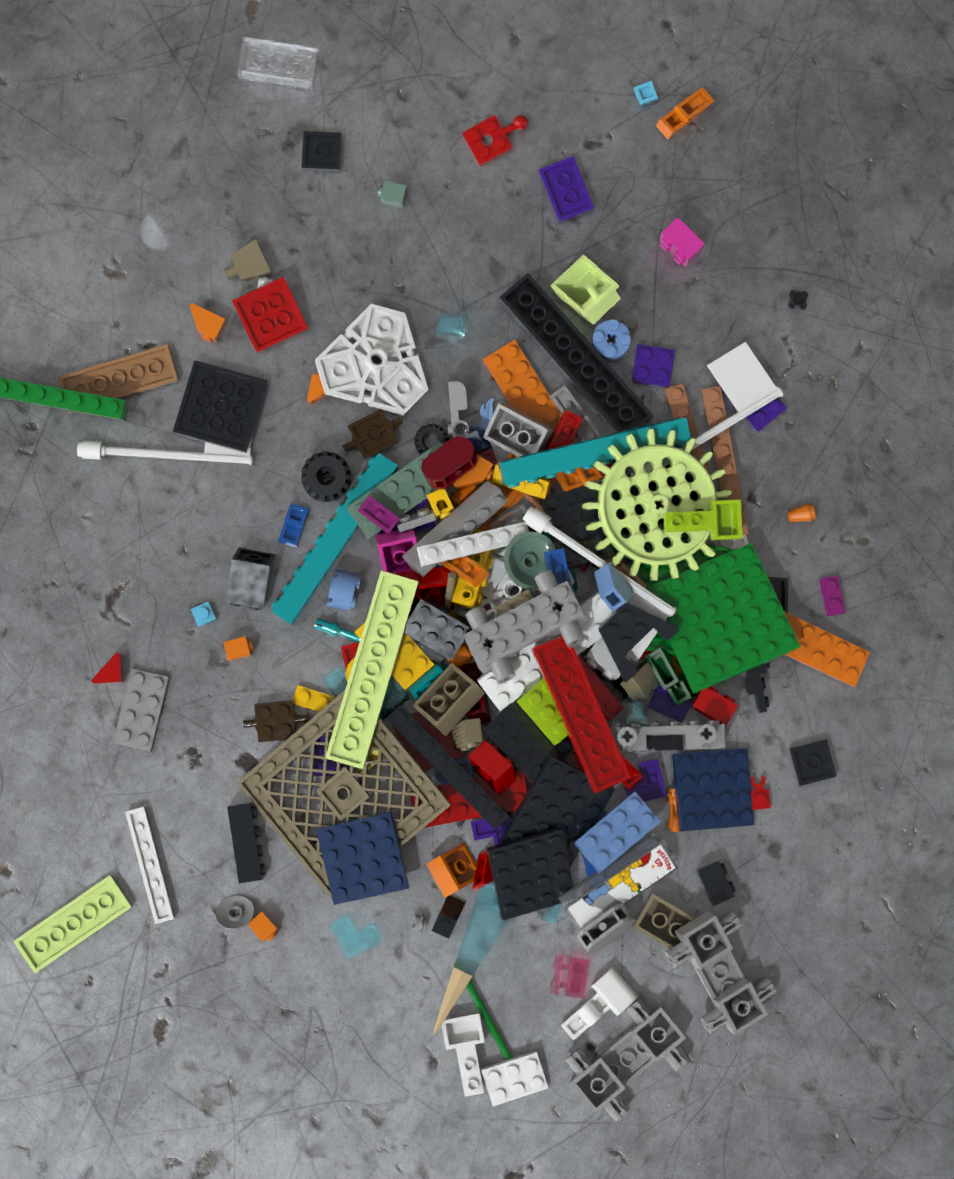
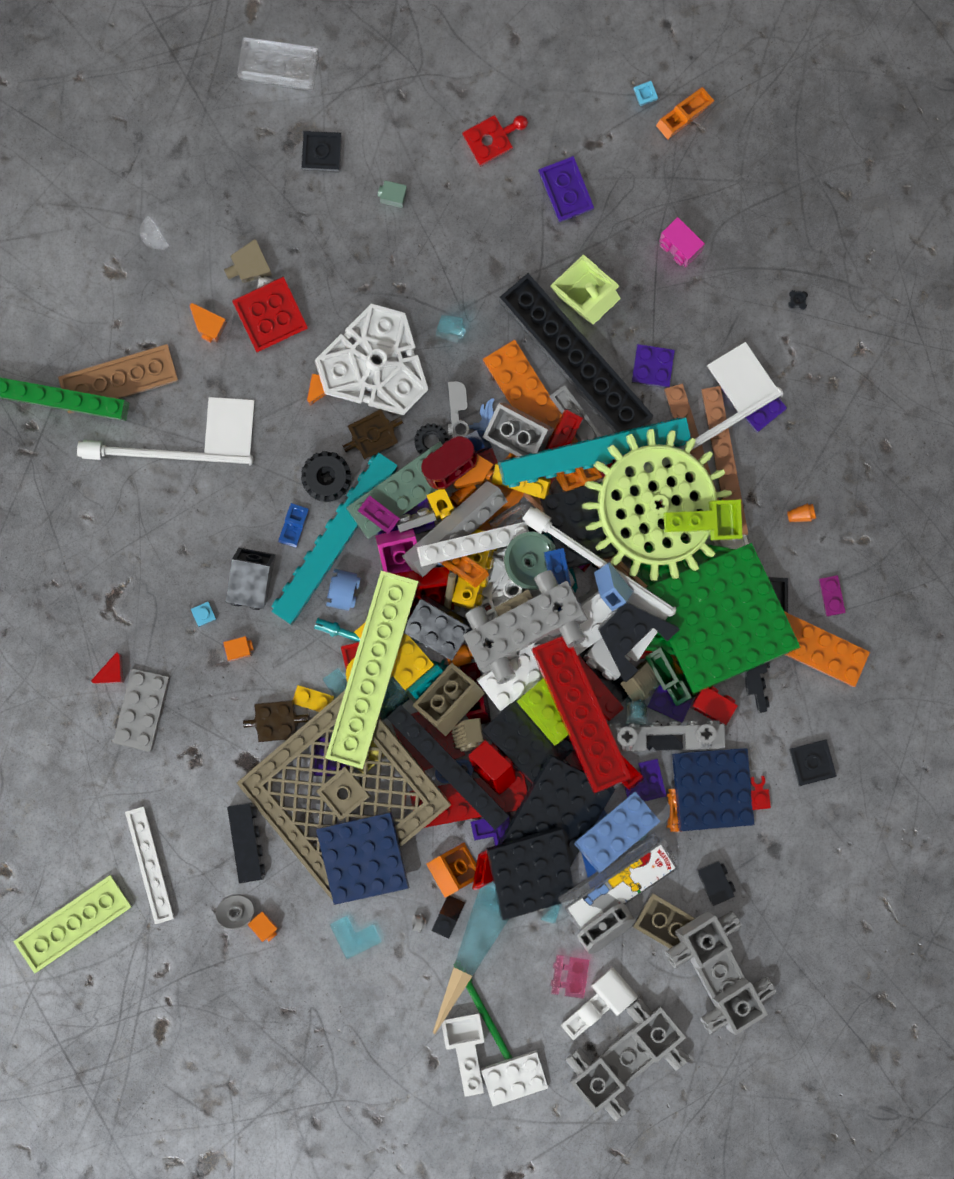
(220, 406): black plate -> none
(611, 329): medium blue brick -> none

